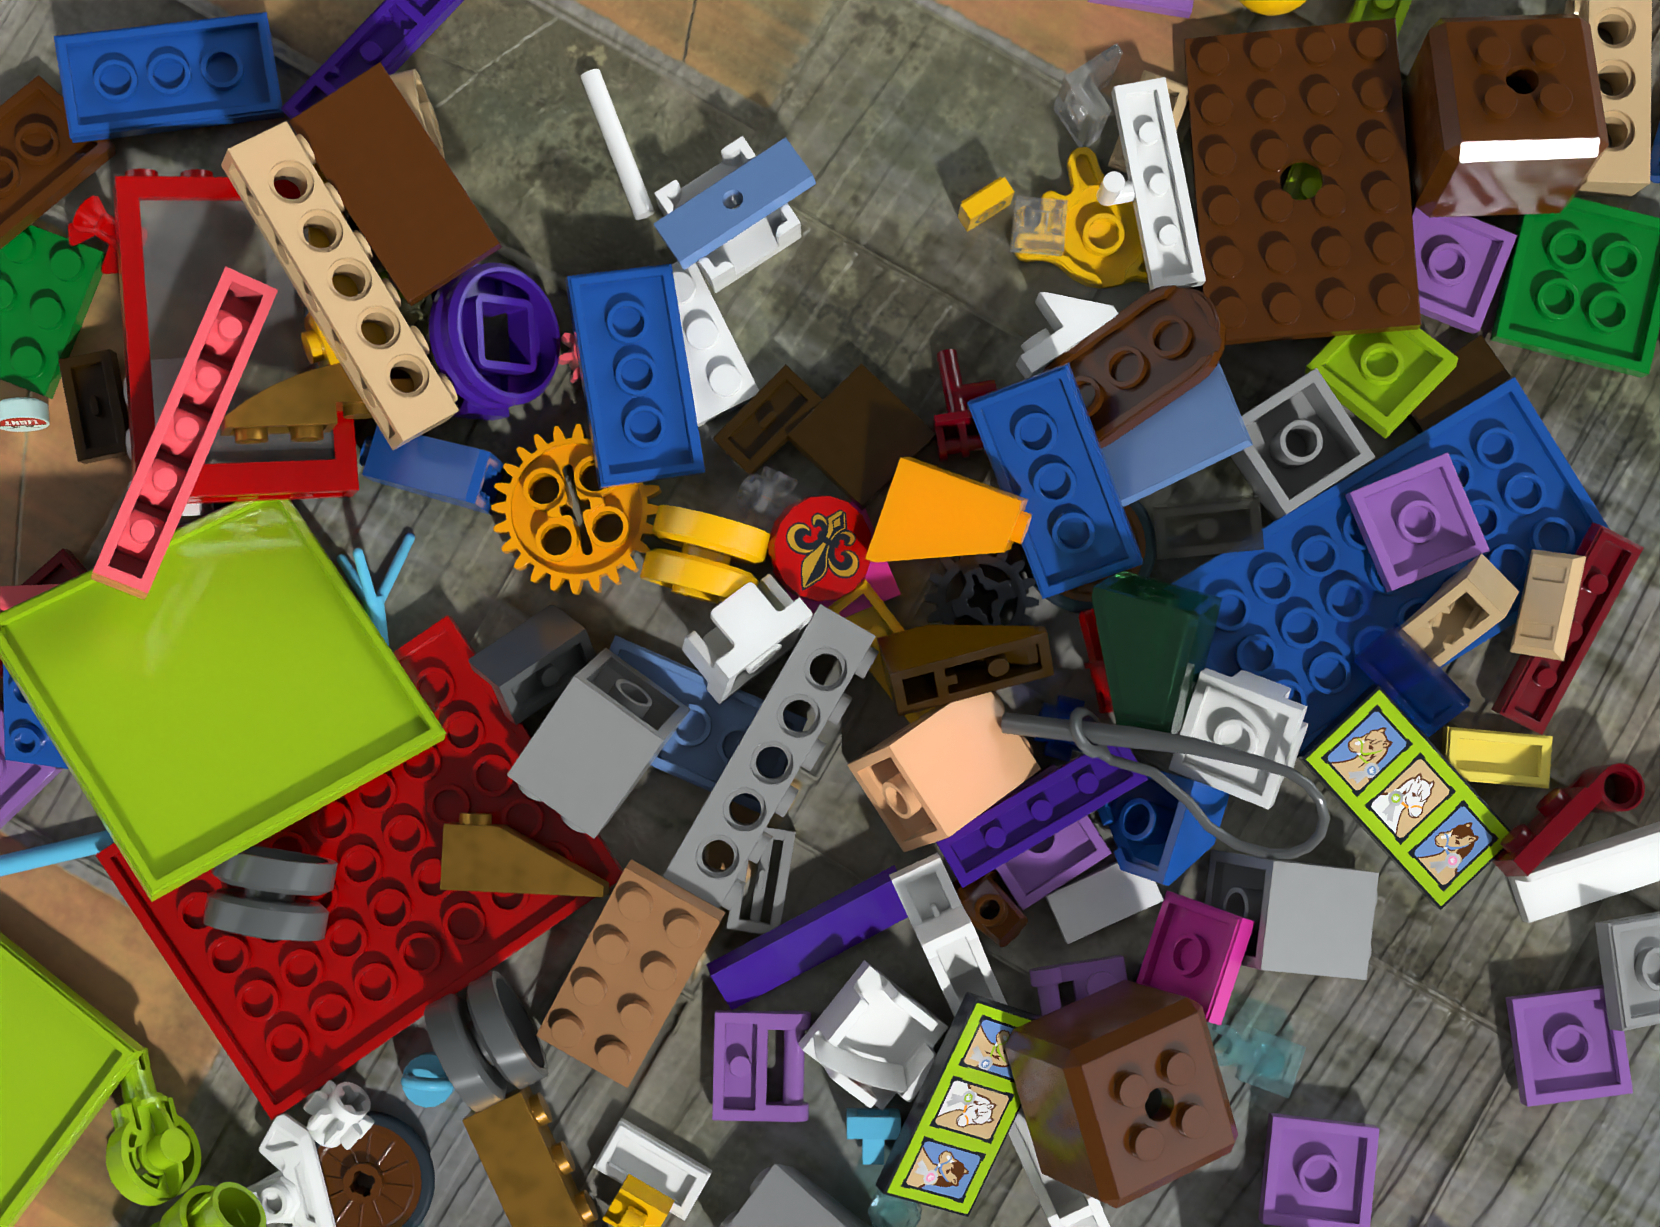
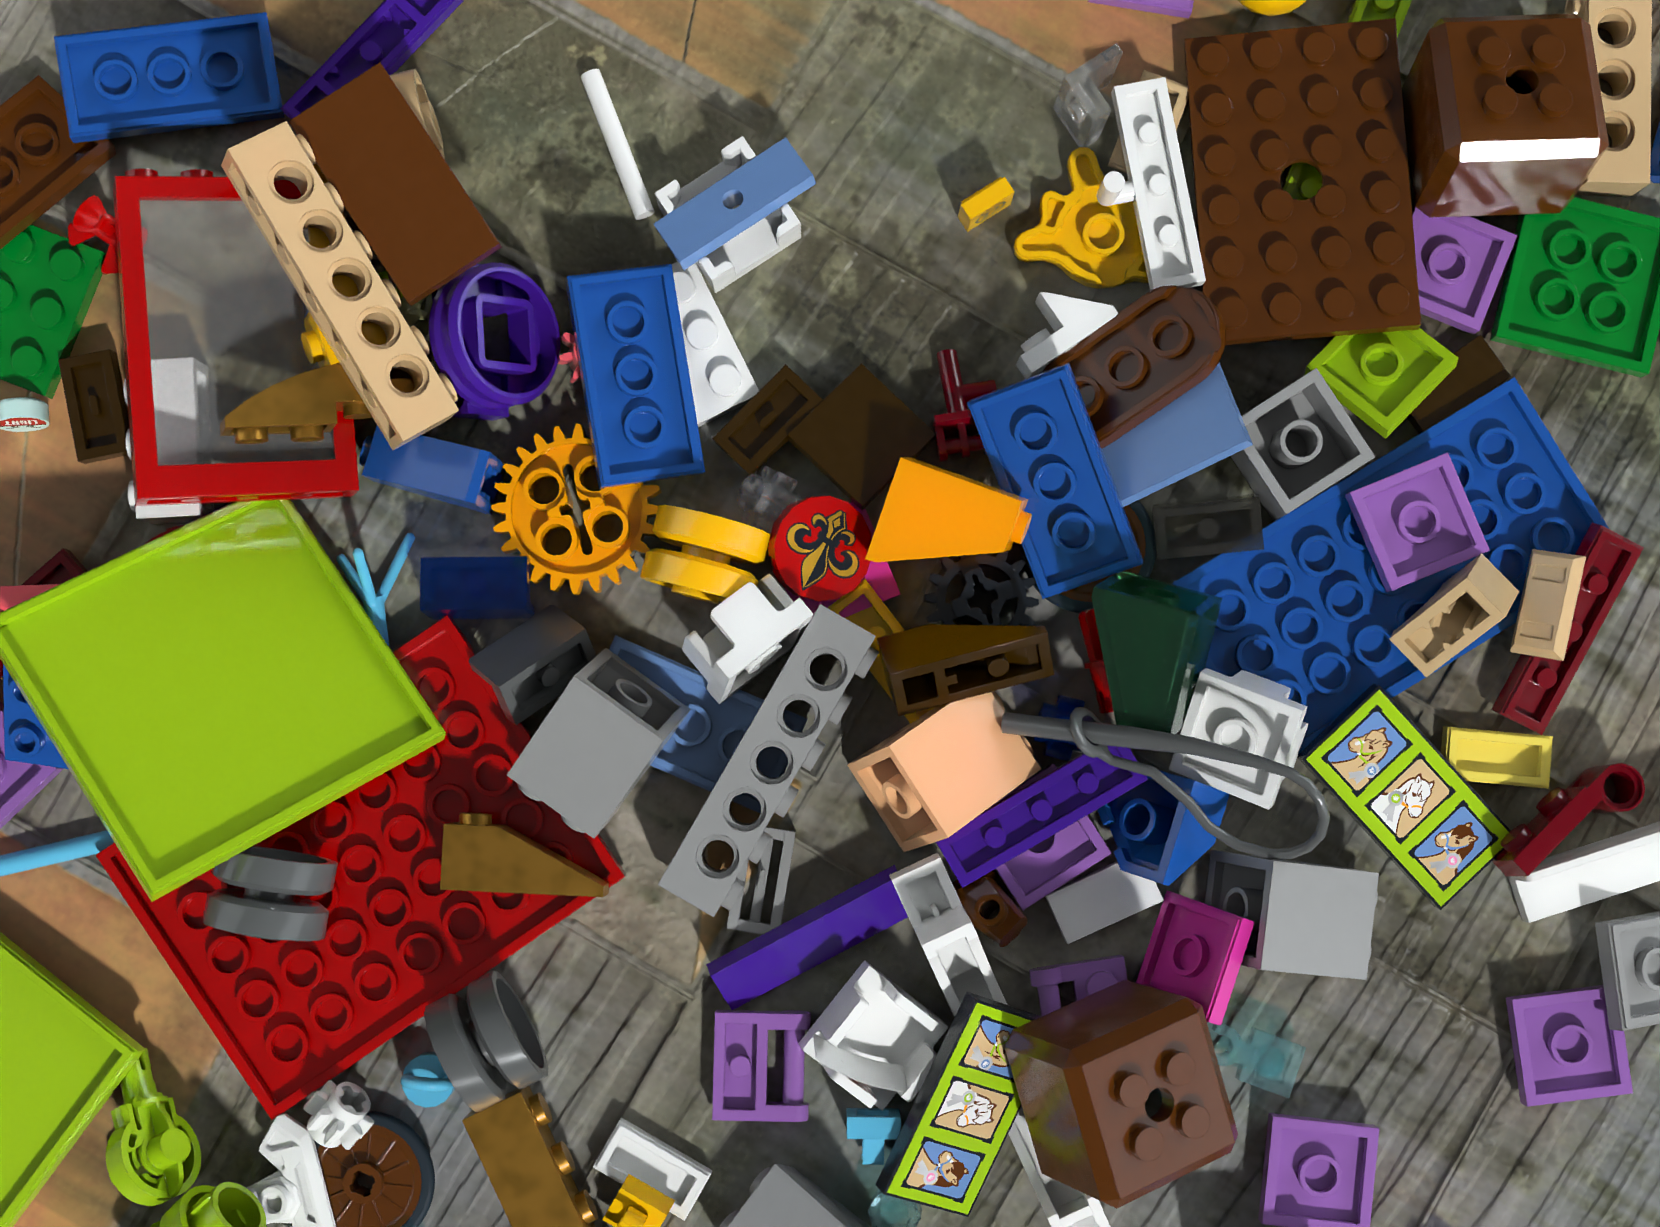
(184, 434): coral brick -> none
(476, 587): none -> clear blue panel
(629, 973): medium nougat plate -> none
(1038, 226): clear tile -> none
(1412, 680): clear blue tile -> none

